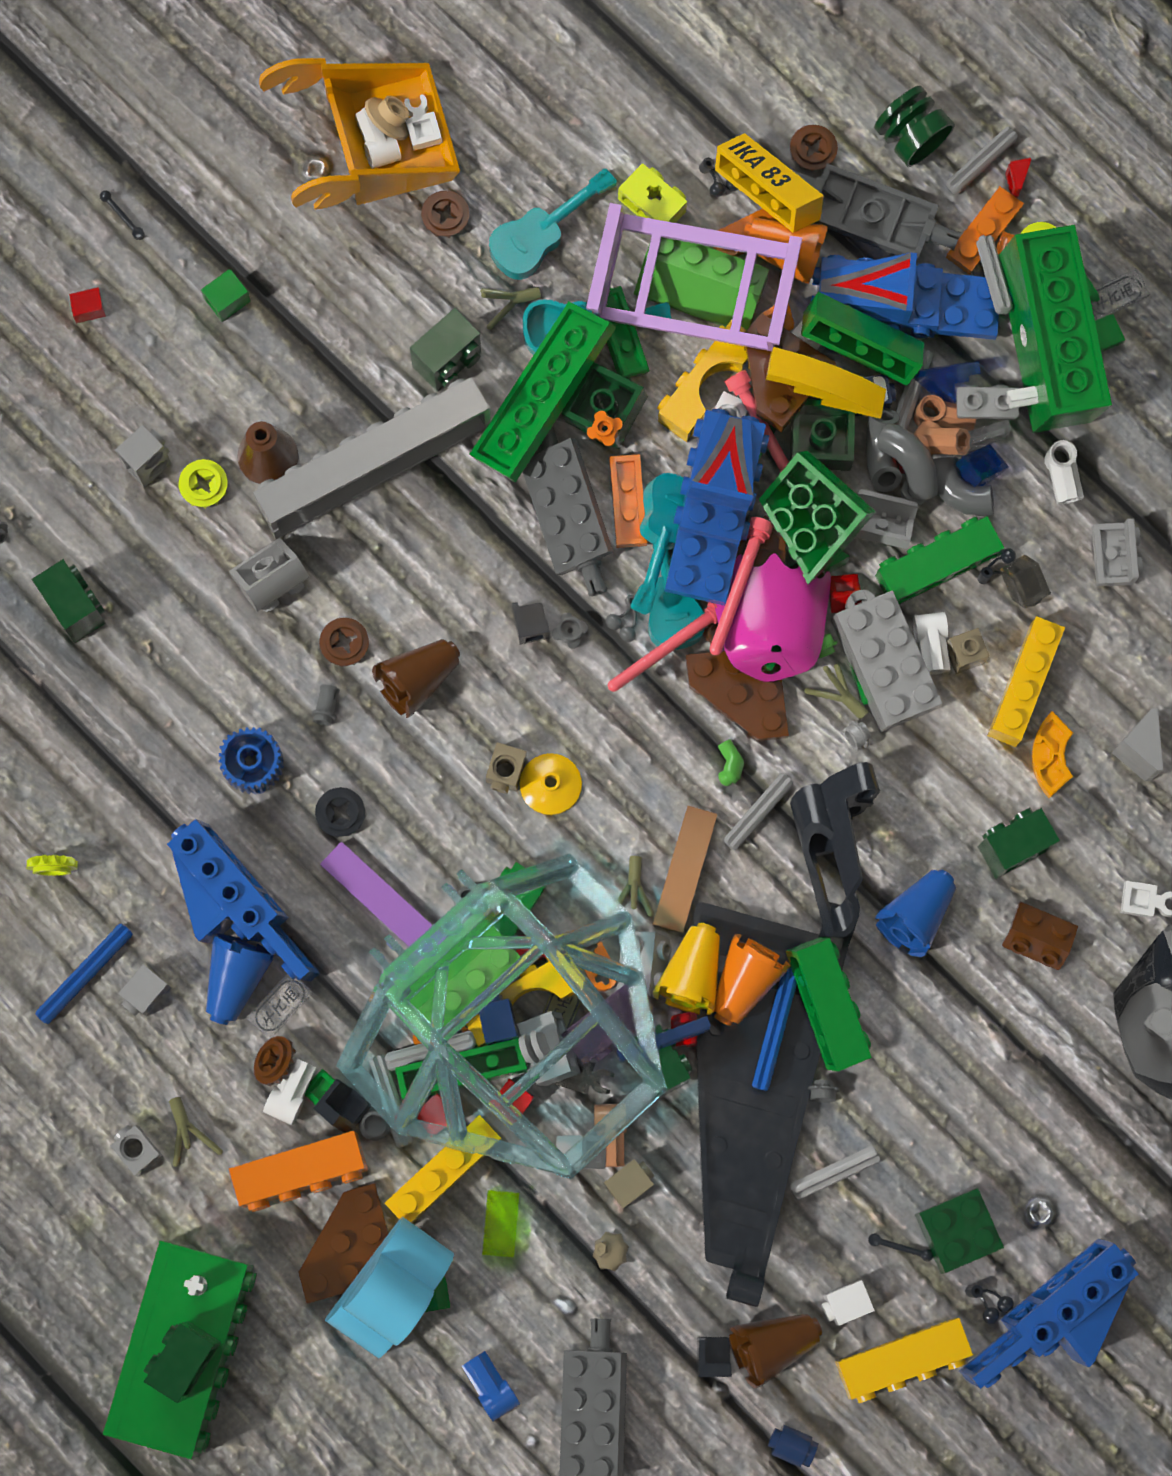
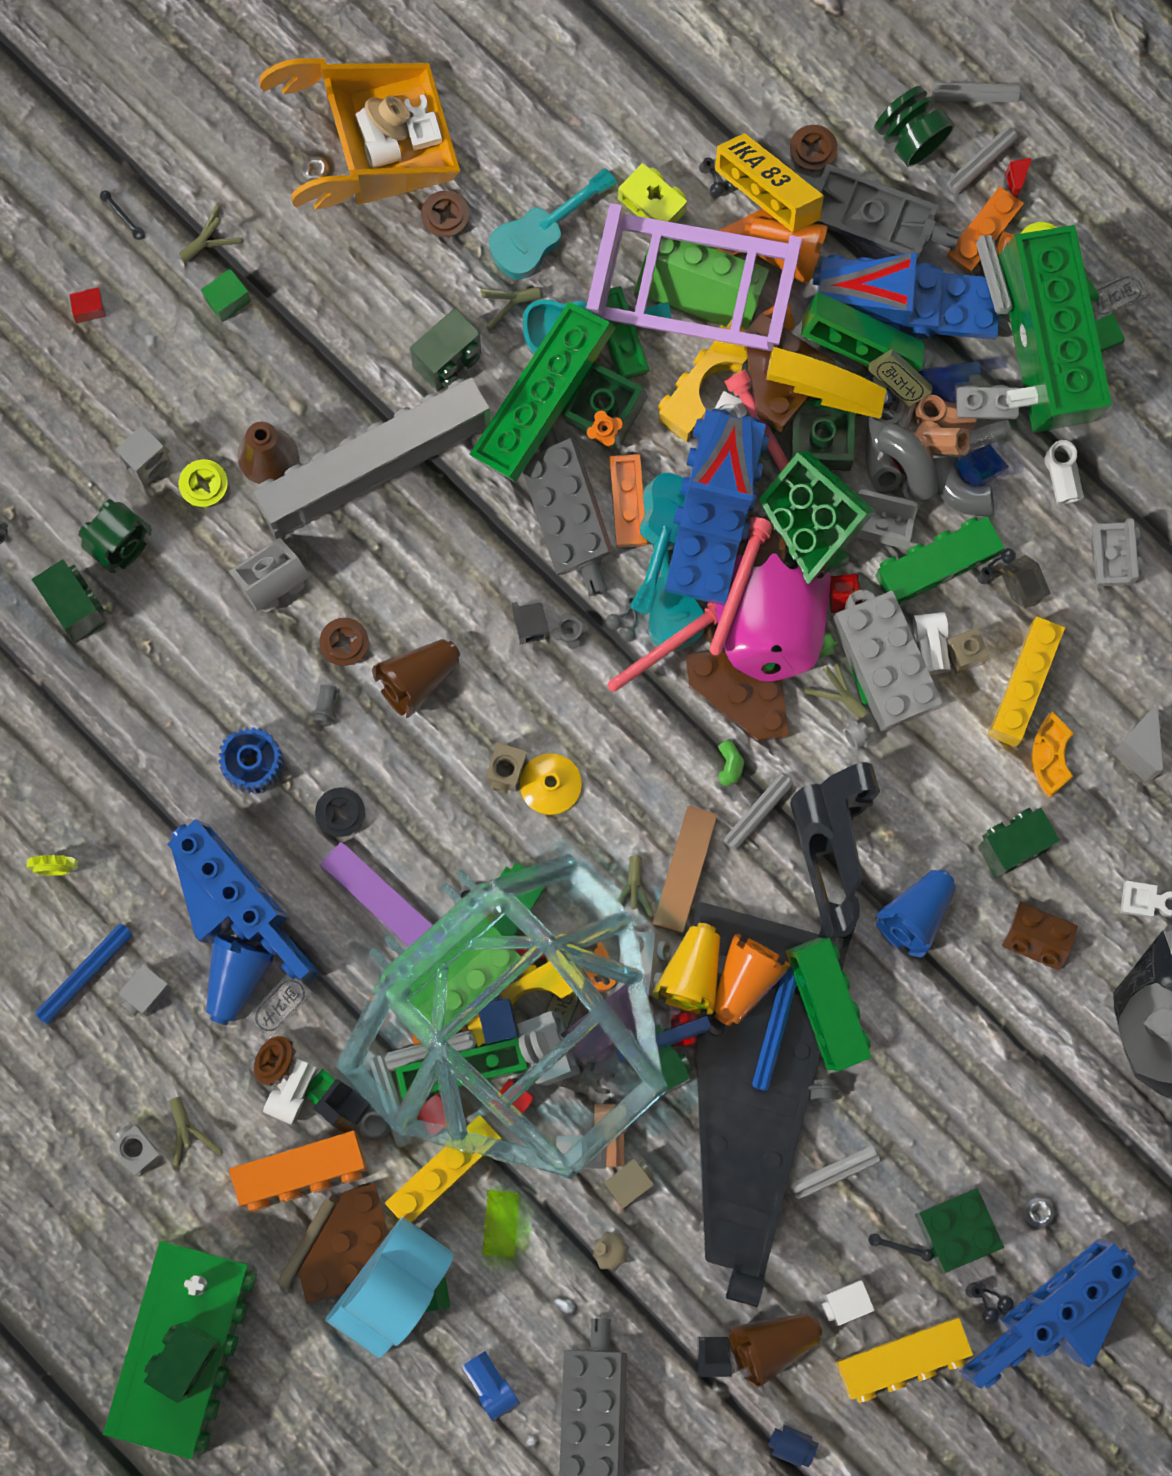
(114, 536): none -> dark green brick
(200, 242): none -> olive plant
(306, 1243): none -> dark tan bar
(900, 377): none -> olive tile
(976, 92): none -> light grey axle

